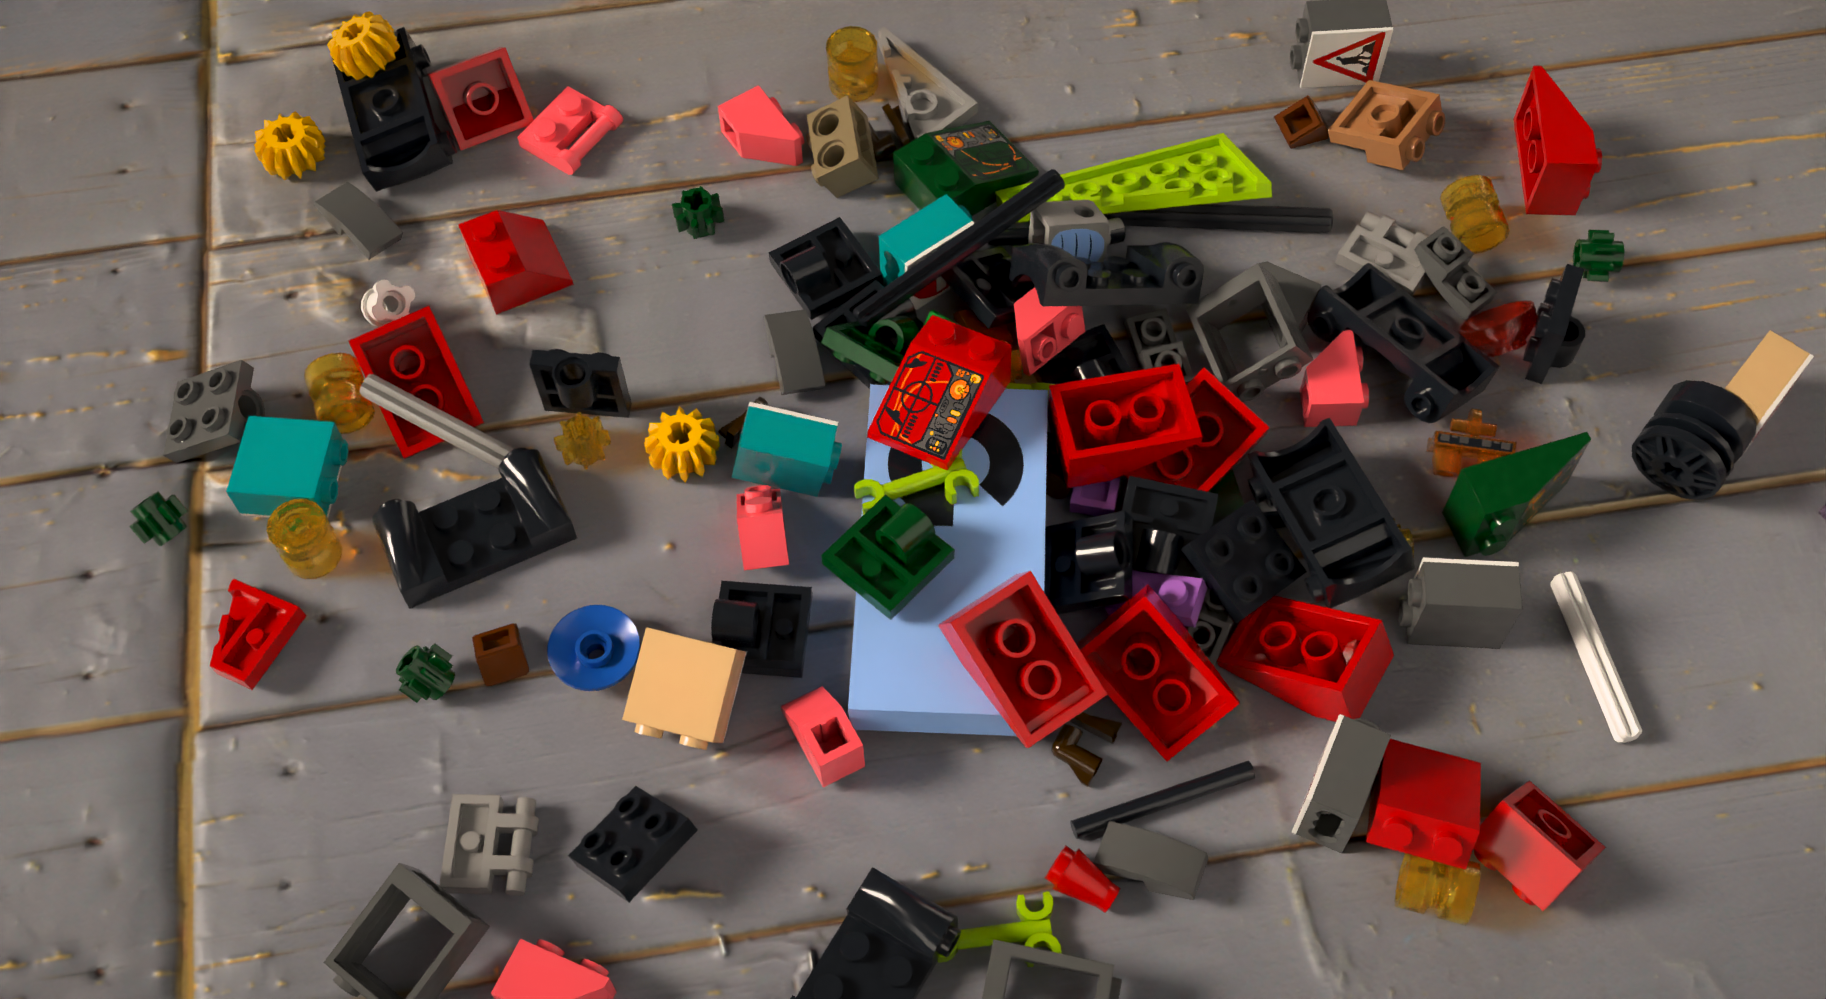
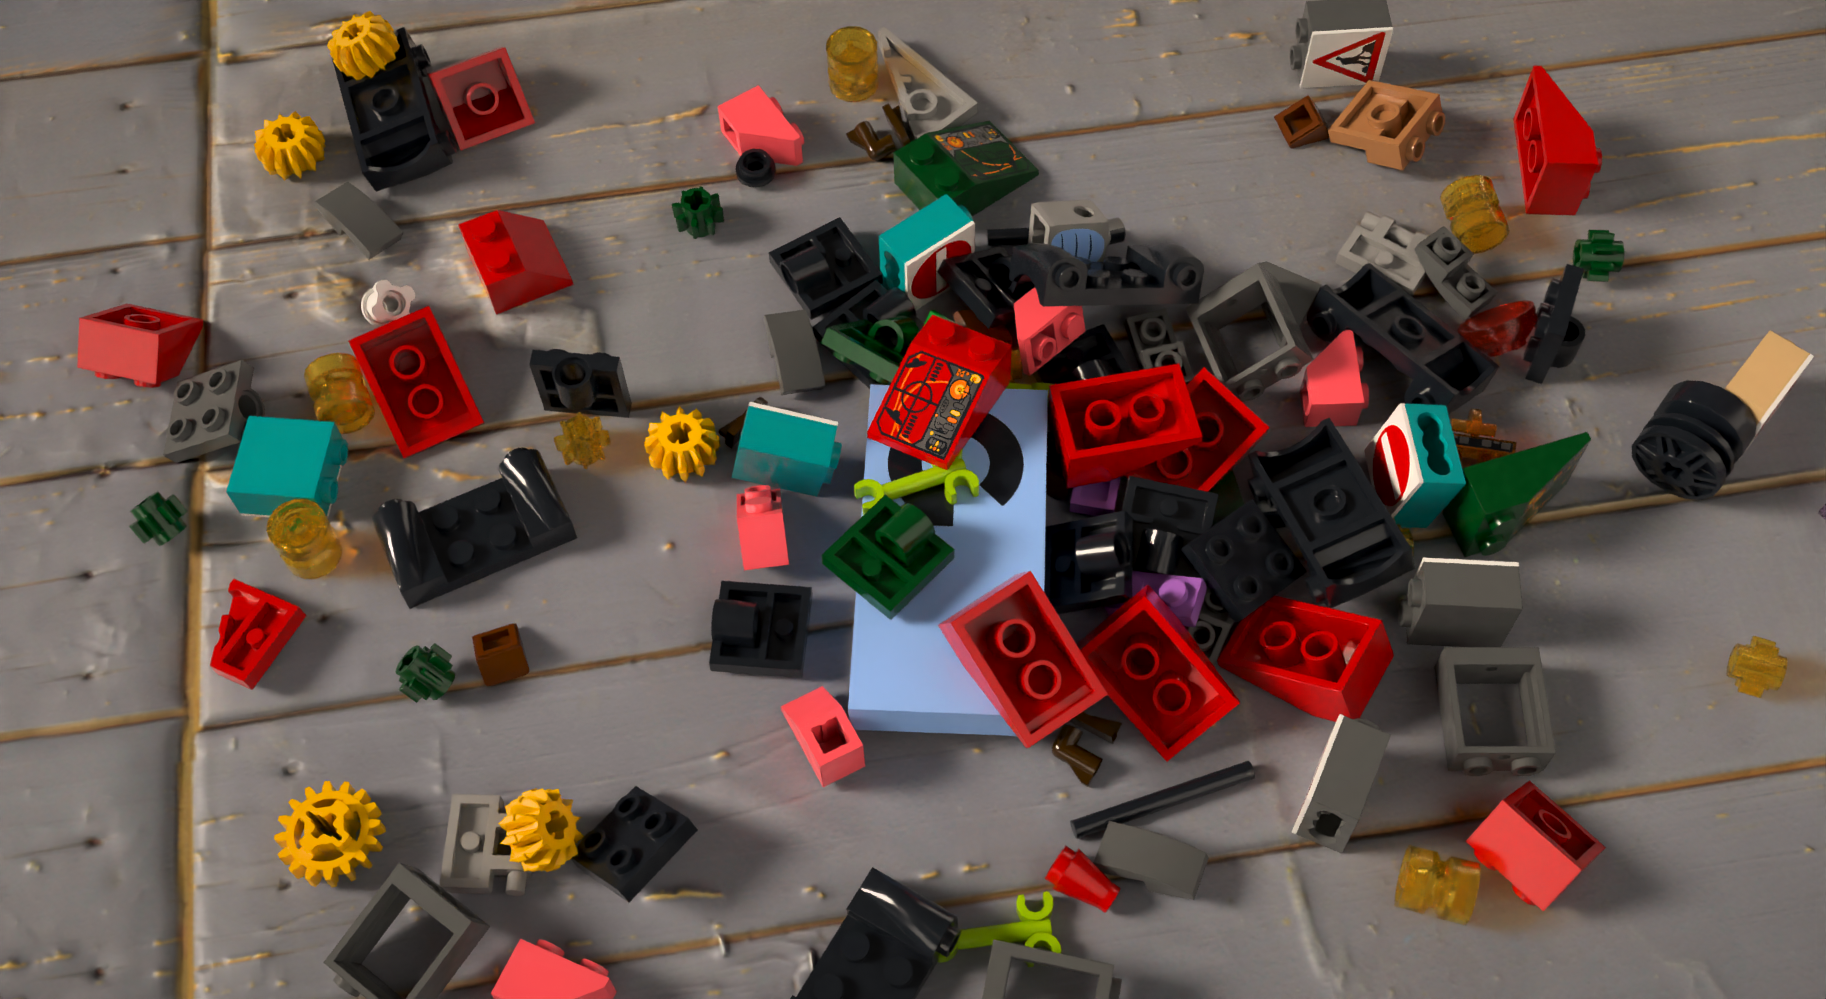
(136, 343): none -> red slope
(323, 854): none -> yellow gear
(434, 420): light grey axle -> none
(541, 830): none -> yellow gear
(562, 123): coral plate -> none
(590, 630): blue dish -> none
(683, 688): tan piece -> none
(755, 160): none -> black plate
(841, 147): dark tan brick -> none
(958, 248): black axle -> none
(1168, 177): lime wing -> none
(1232, 217): black axle -> none
(1415, 464): none -> piece
(1425, 804): red brick -> none
(1495, 666): none -> dark grey window
(1596, 657): white axle -> none
(1757, 666): none -> clear yellow gear

